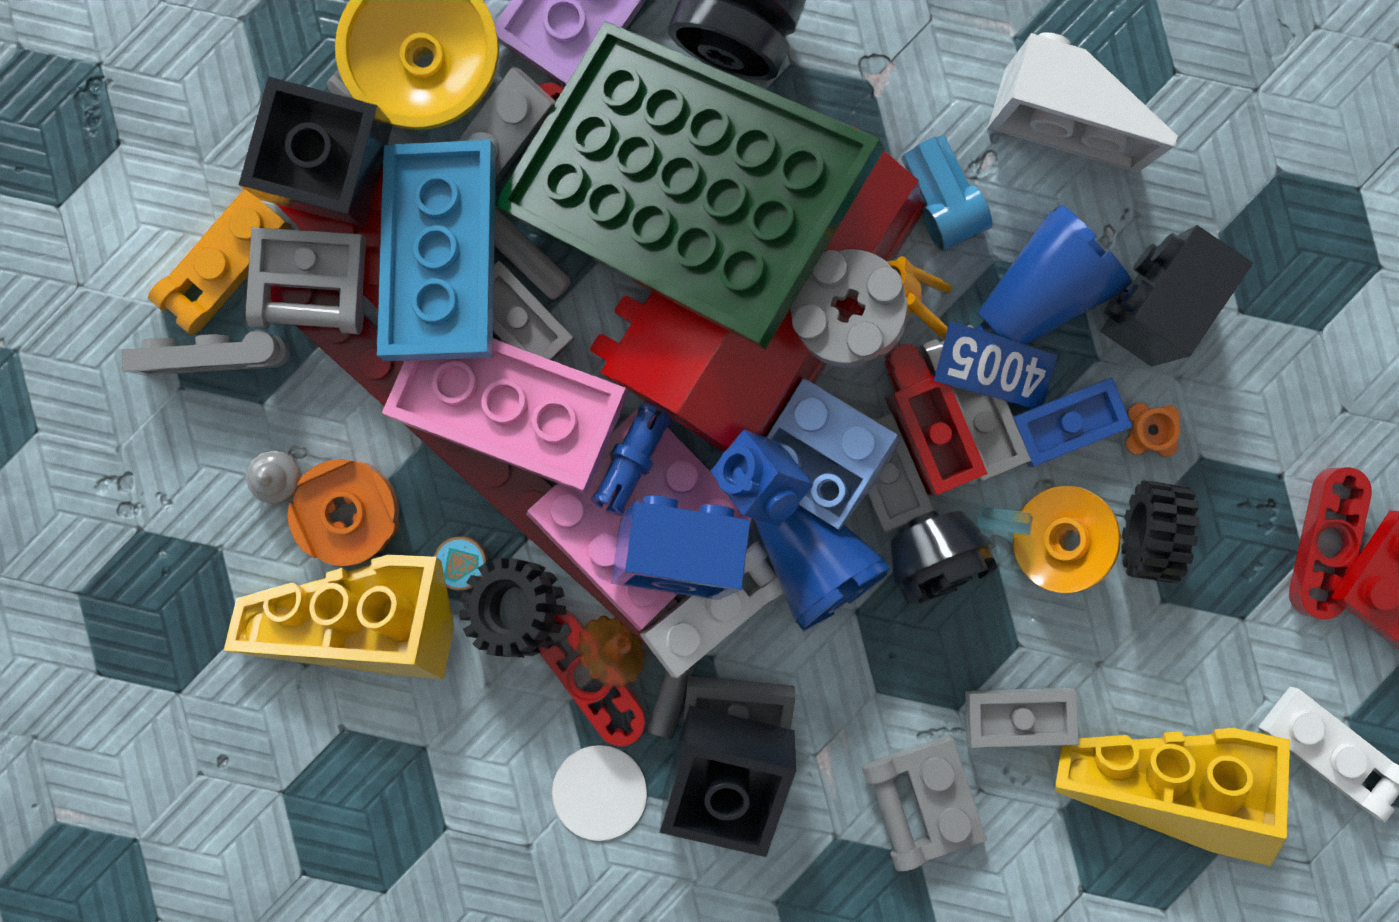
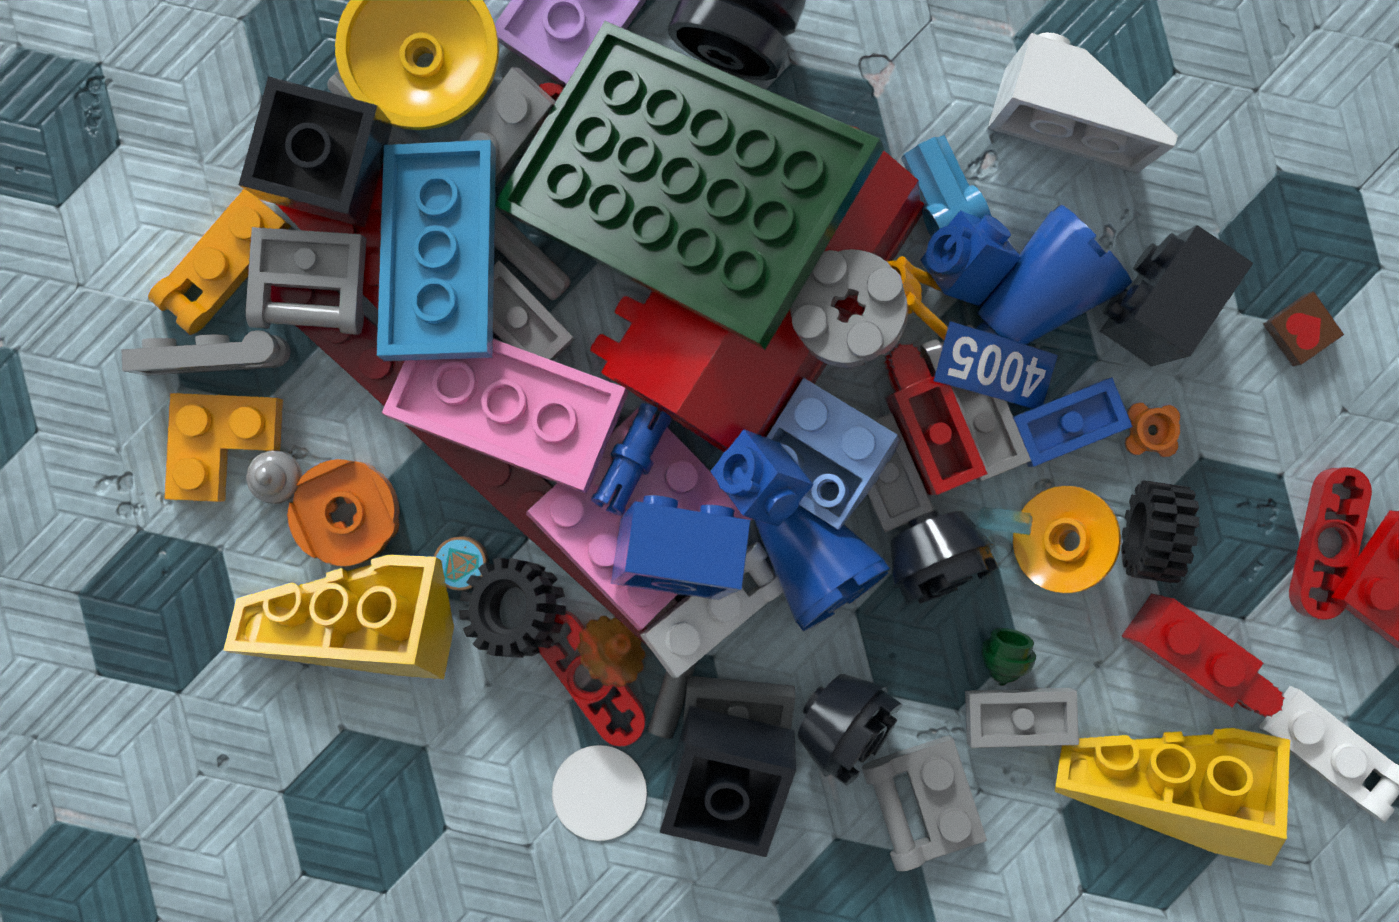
(203, 431): none -> light orange plate
(846, 724): none -> black cone
(970, 257): none -> blue brick
(1008, 655): none -> dark green plate
(1202, 656): none -> red hinge
(1303, 329): none -> reddish brown tile

